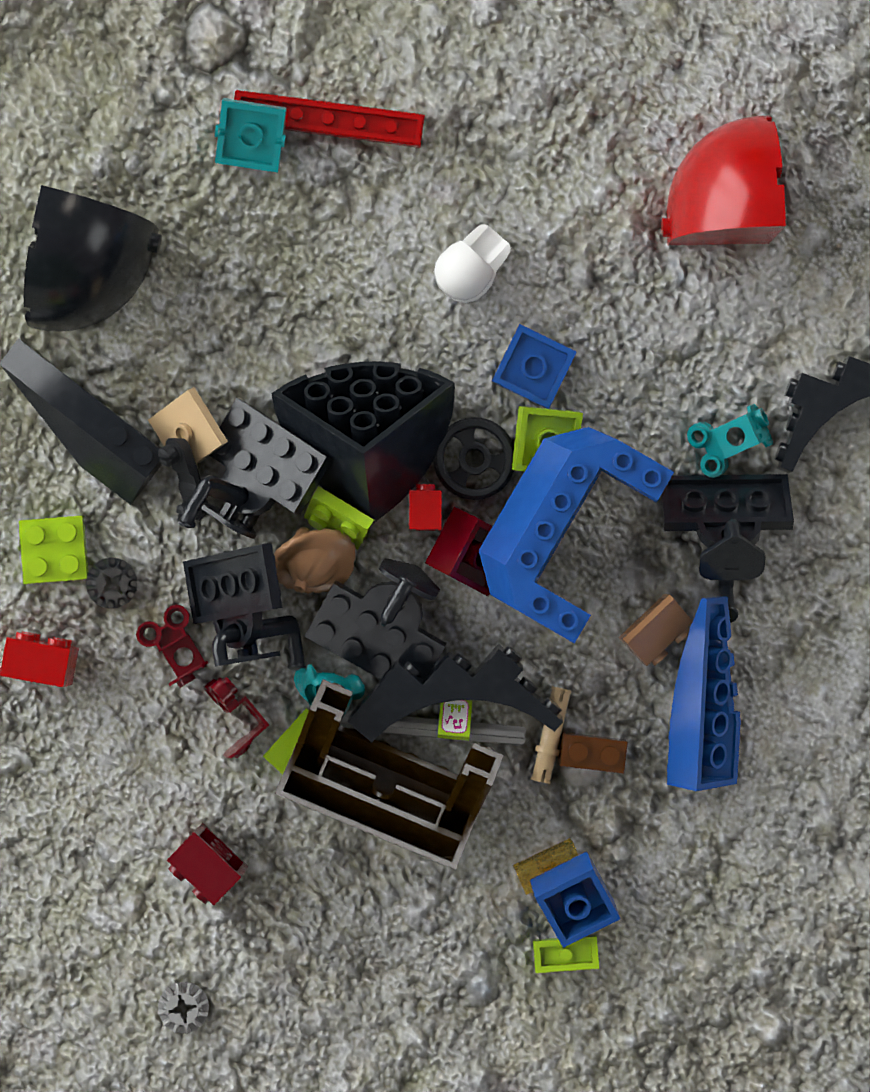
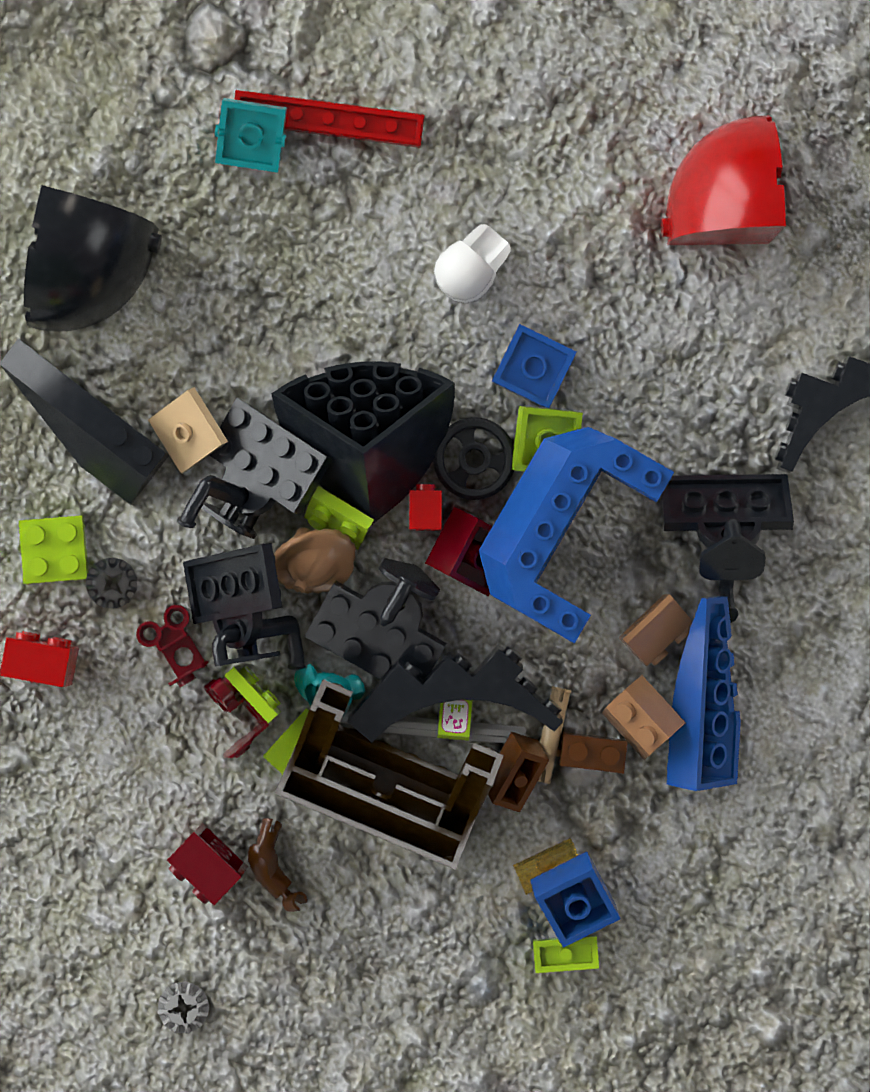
(179, 455): black piece -> none
(245, 682): none -> lime plate
(266, 869): none -> reddish brown arm
(518, 772): none -> reddish brown brick
(643, 717): none -> medium nougat slope
(717, 445): teal piece -> none

